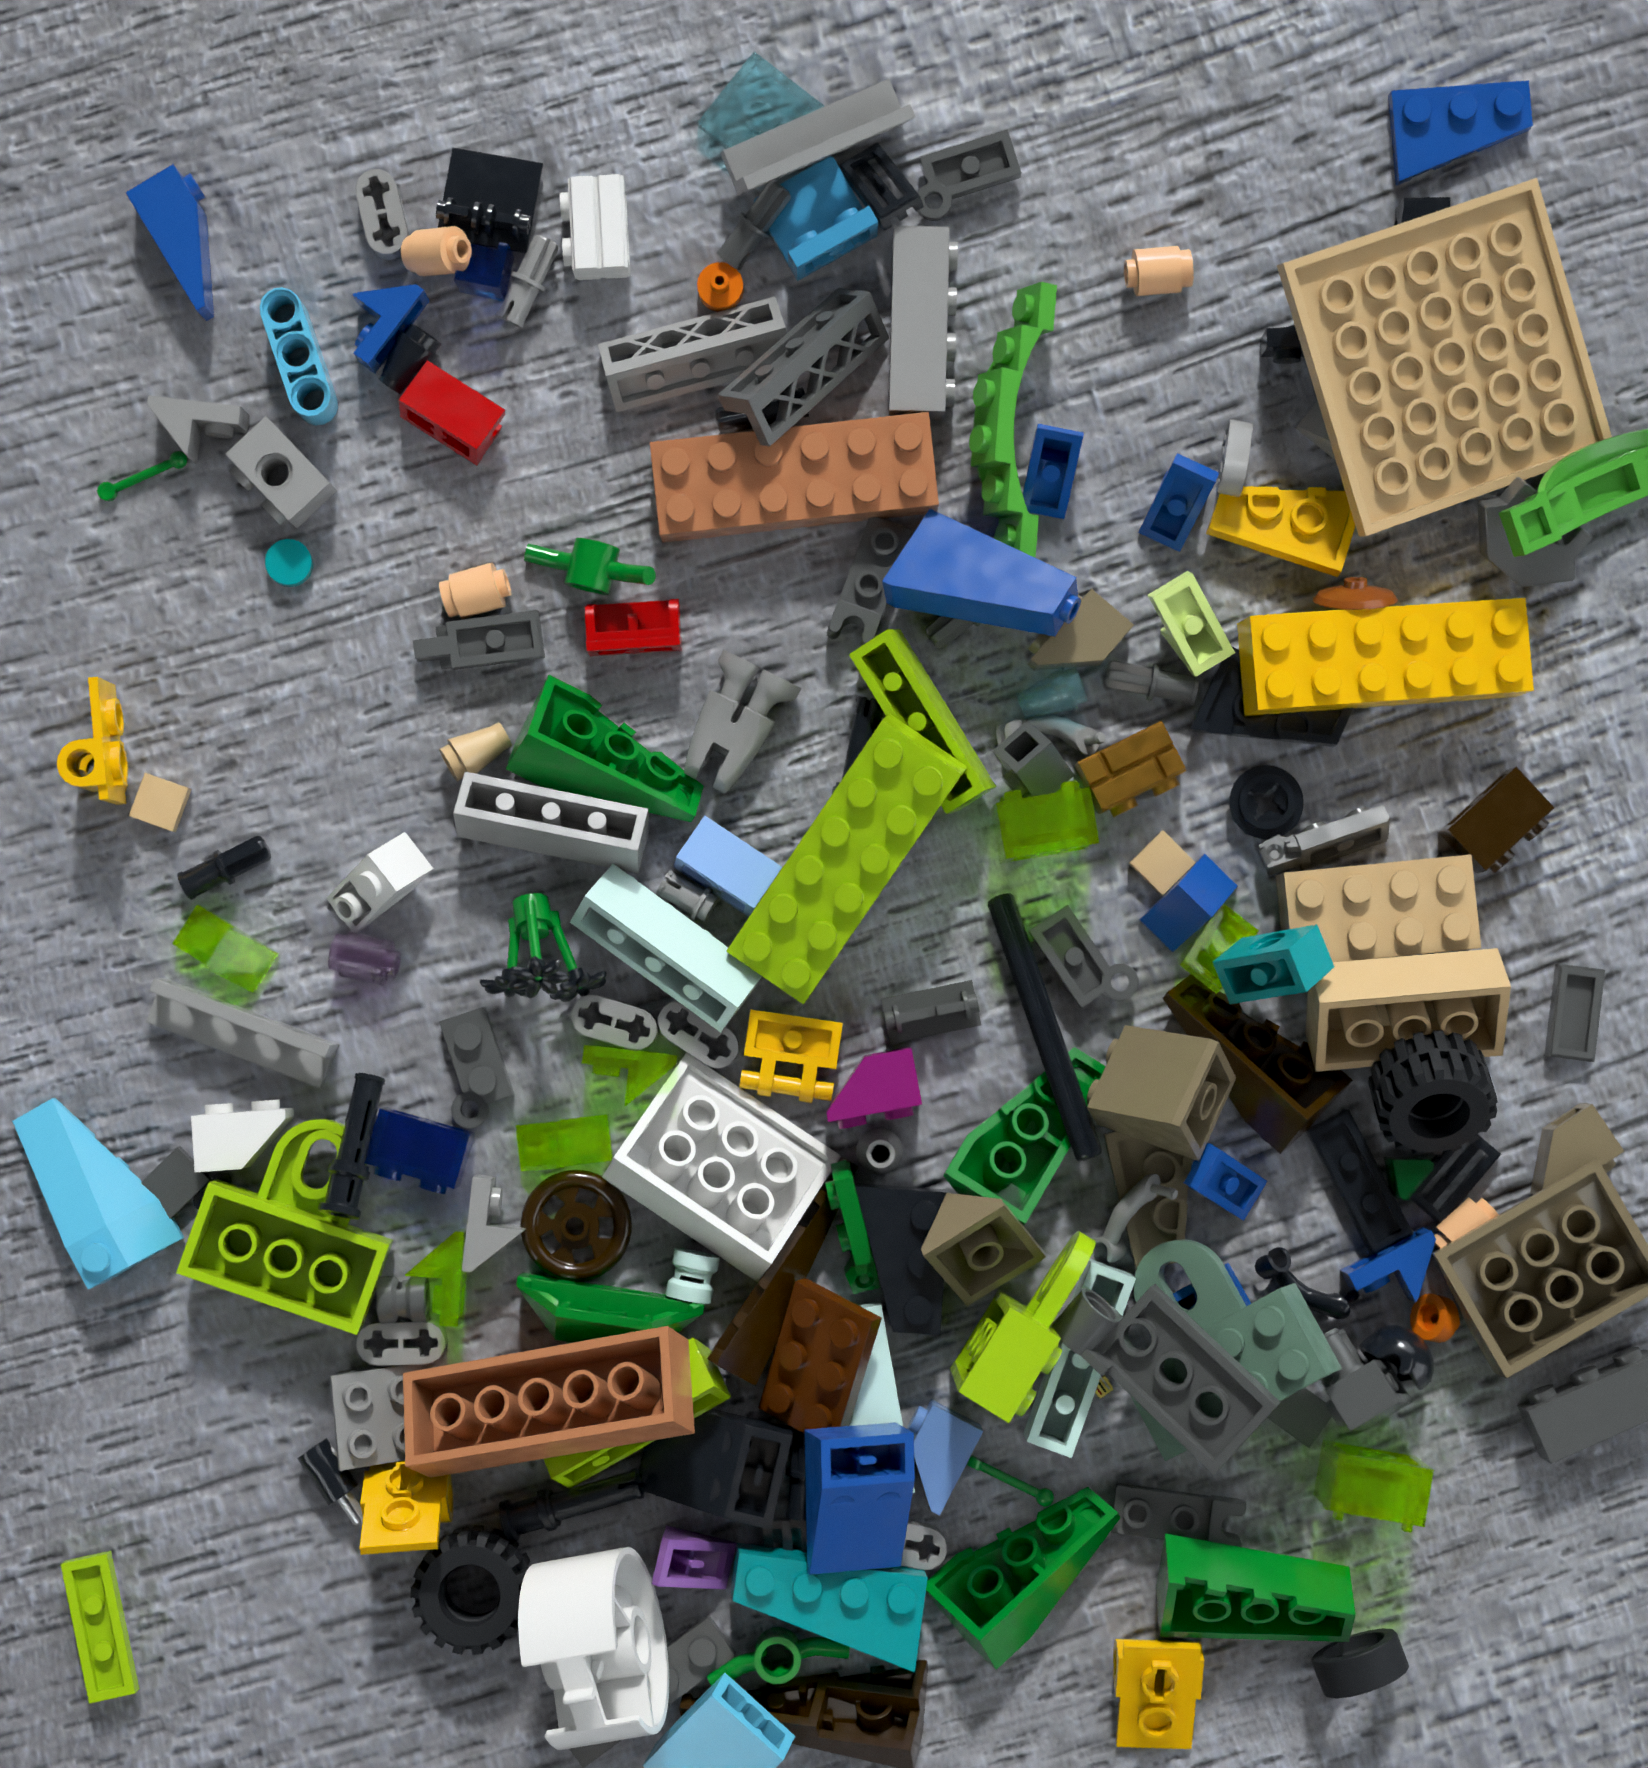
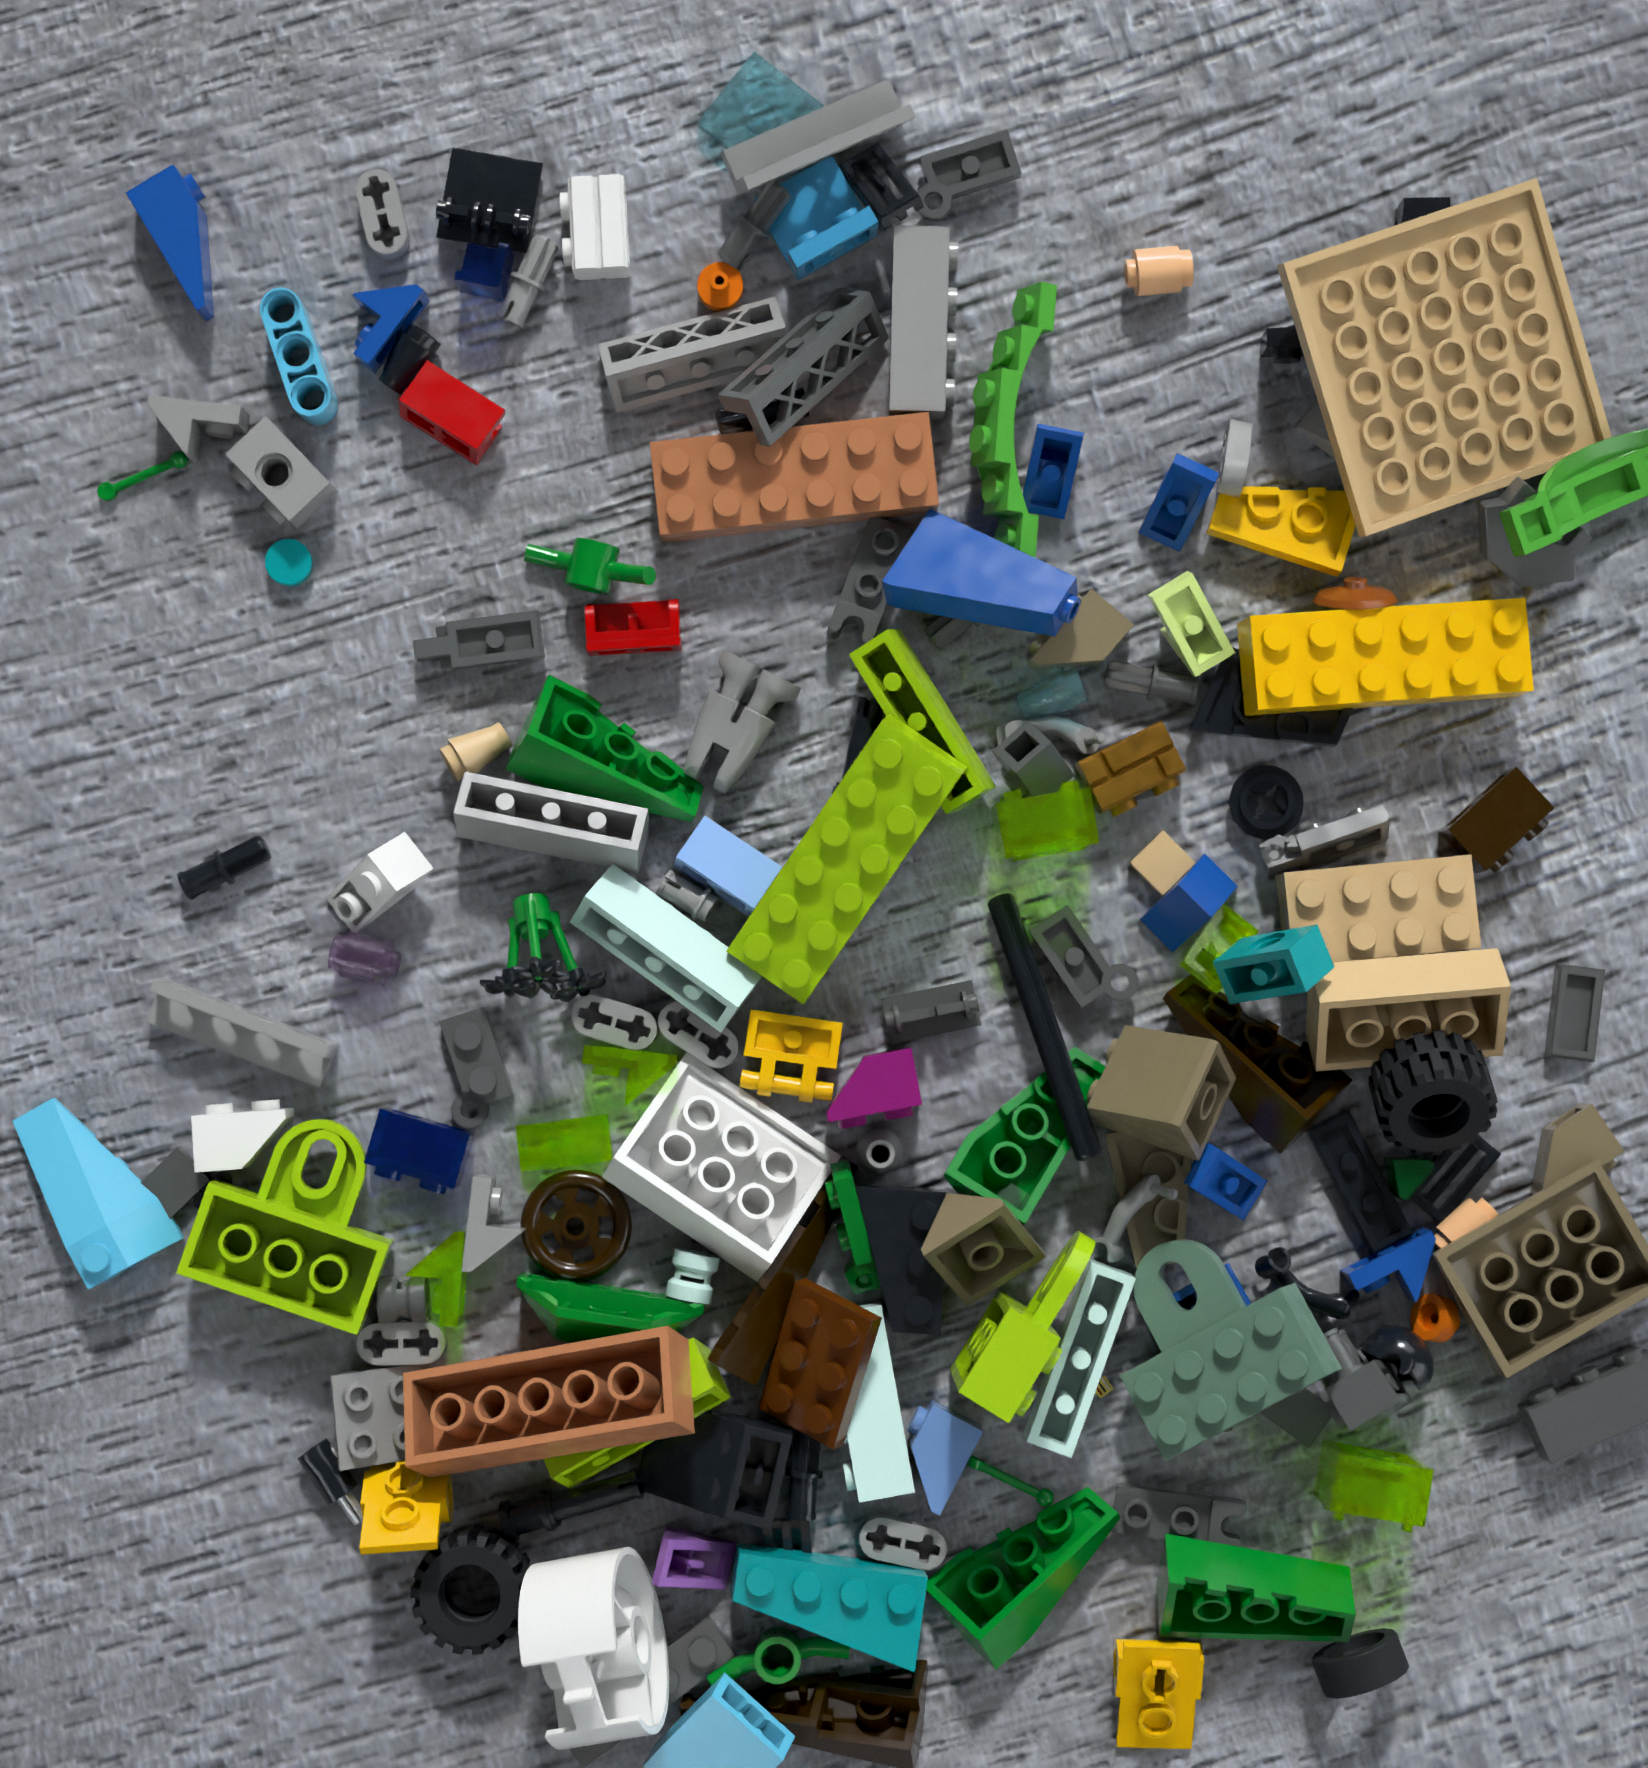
(100, 1627): lime plate -> none
(106, 748): yellow piece -> none
(160, 802): tan tile -> none
(225, 949): clear neon green slope -> none
(349, 1168): black pin -> none
(436, 251): light nougat brick -> none
(475, 591): light nougat brick -> none
(857, 1496): blue slope -> none
(1101, 1338): dark grey hinge -> none
(1452, 121): blue wing -> none

